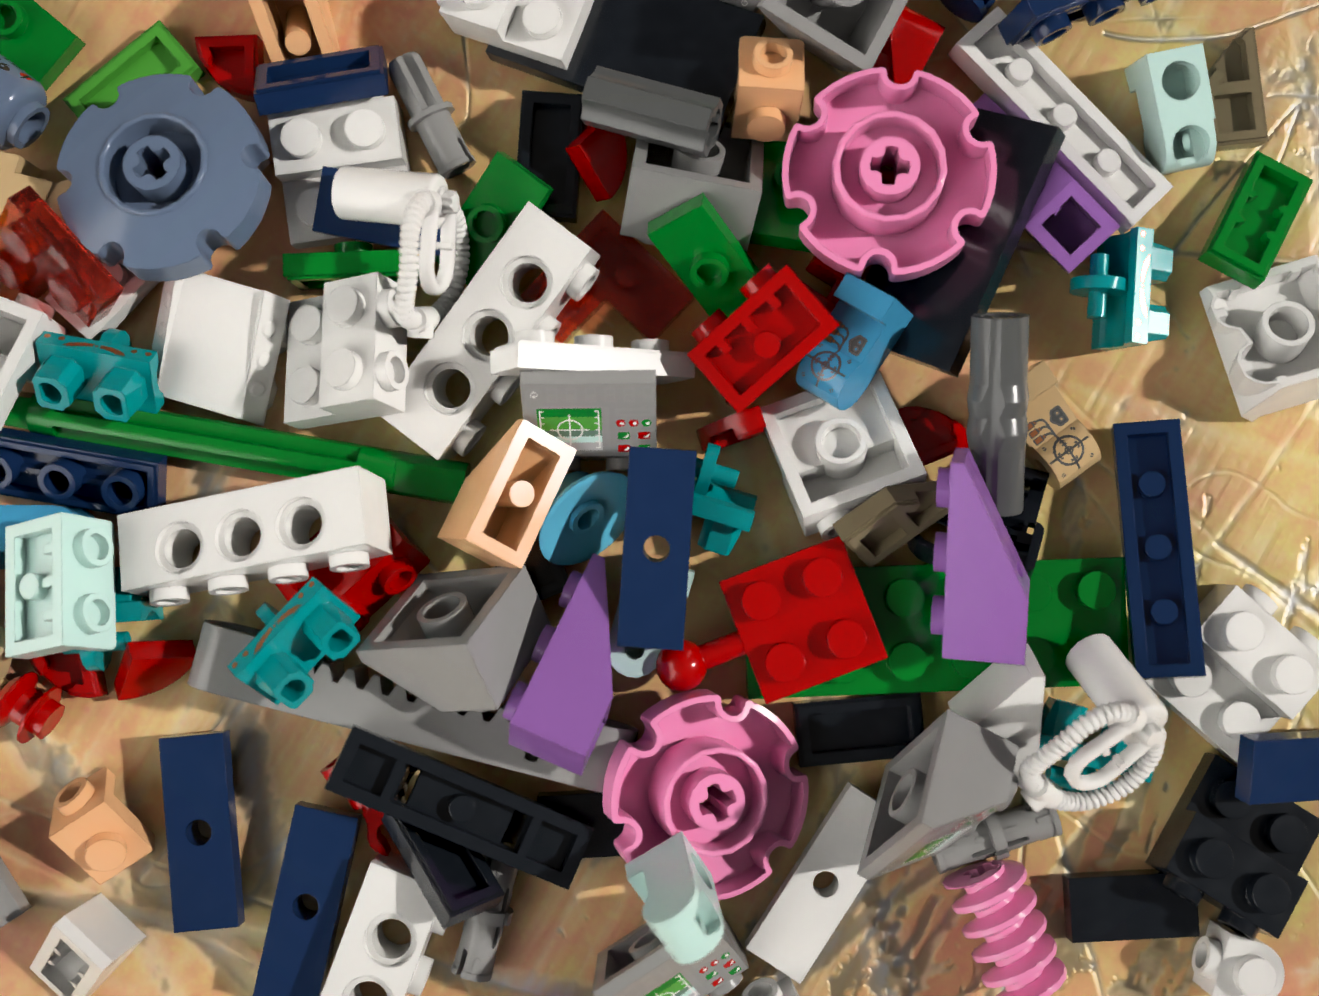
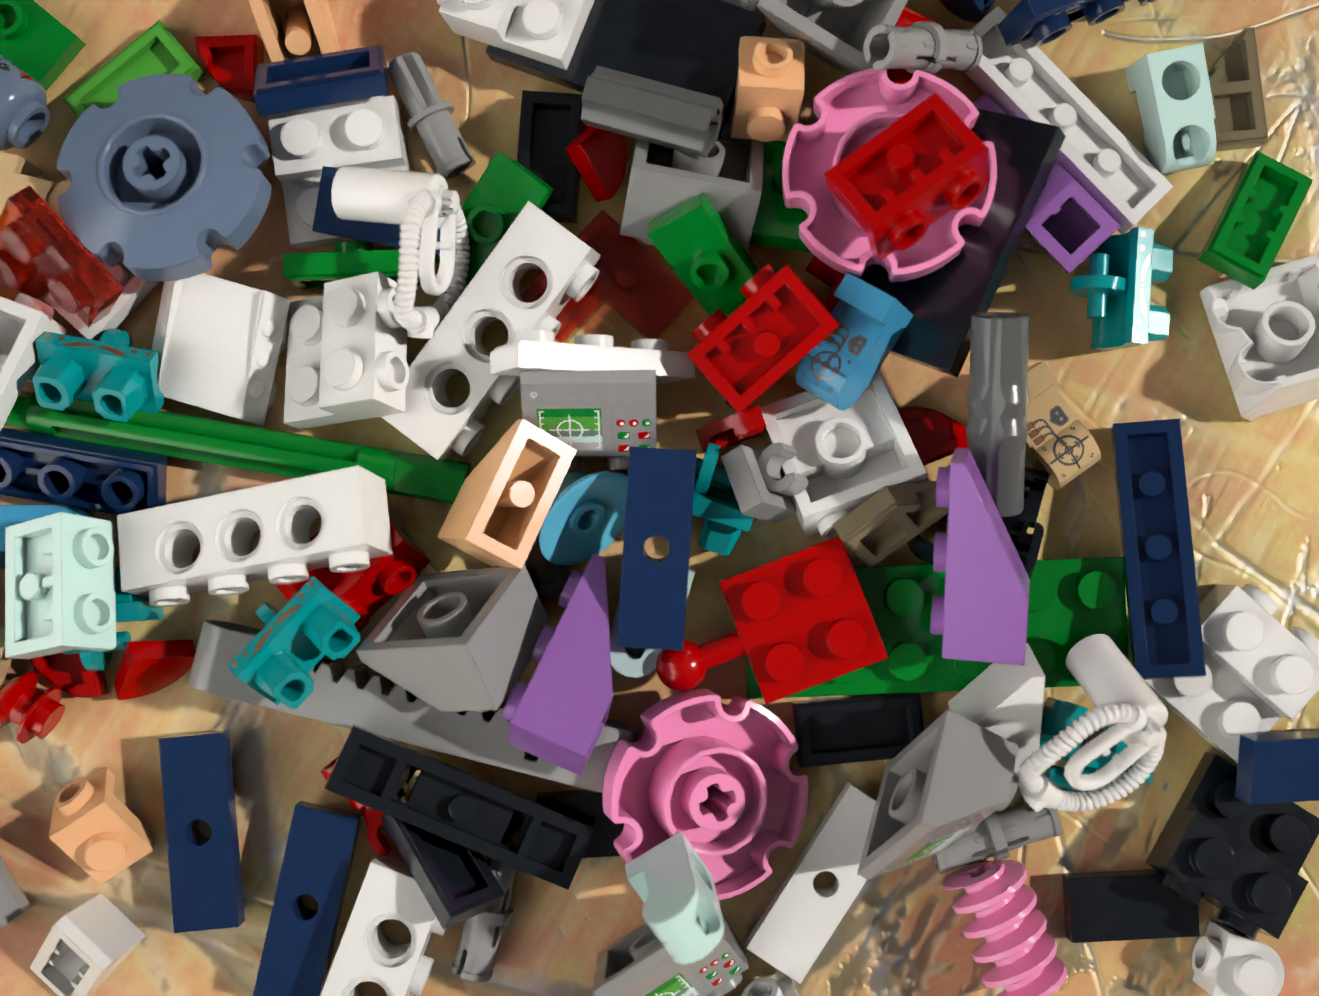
(759, 481): none -> light grey tile
(911, 176): none -> red bracket
(922, 47): none -> light grey pin

